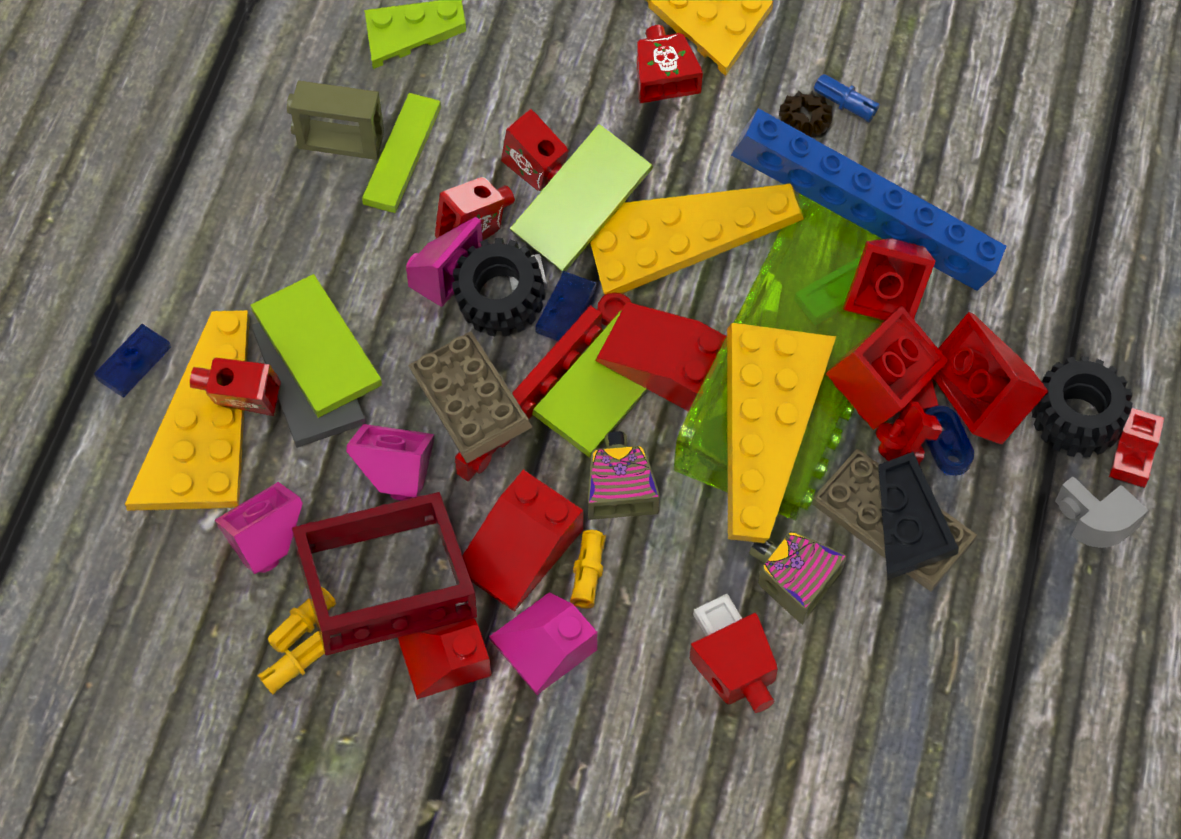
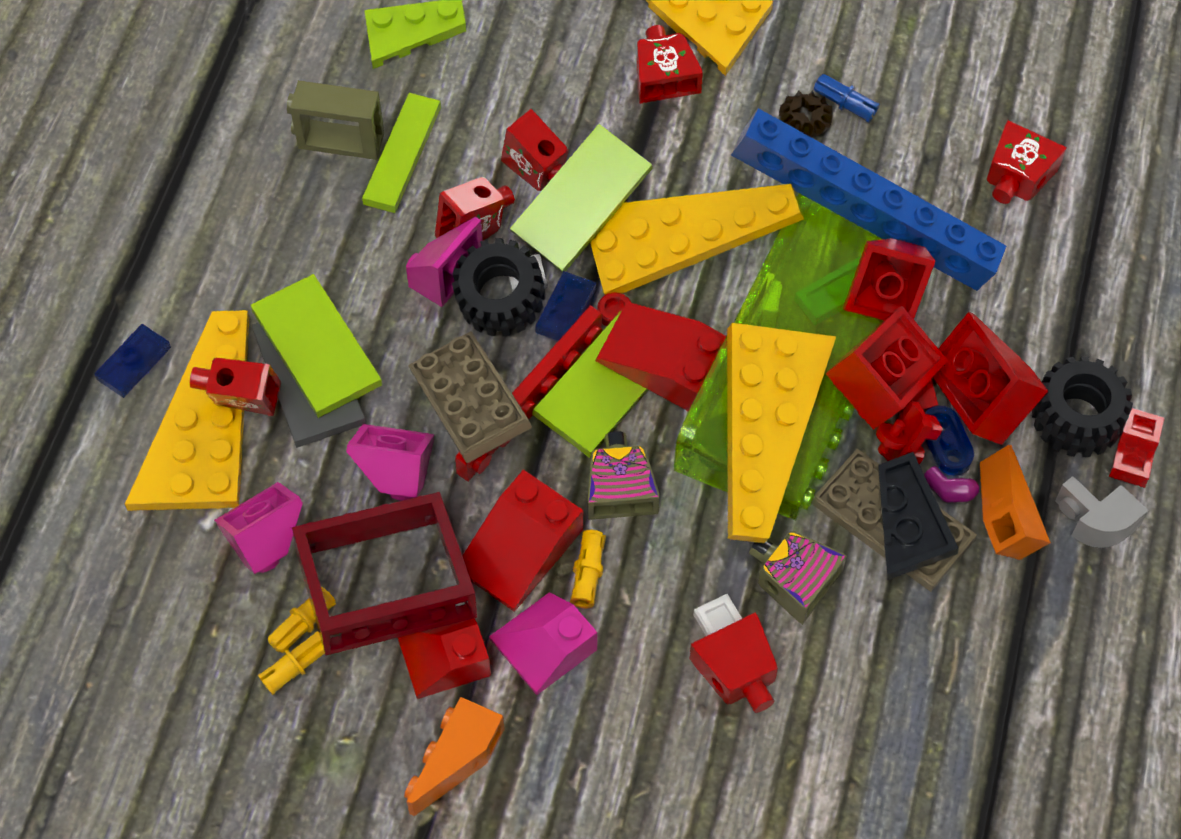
(462, 749): none -> orange slope
(951, 490): none -> magenta arm
(1009, 507): none -> orange slope
(1023, 163): none -> red torso

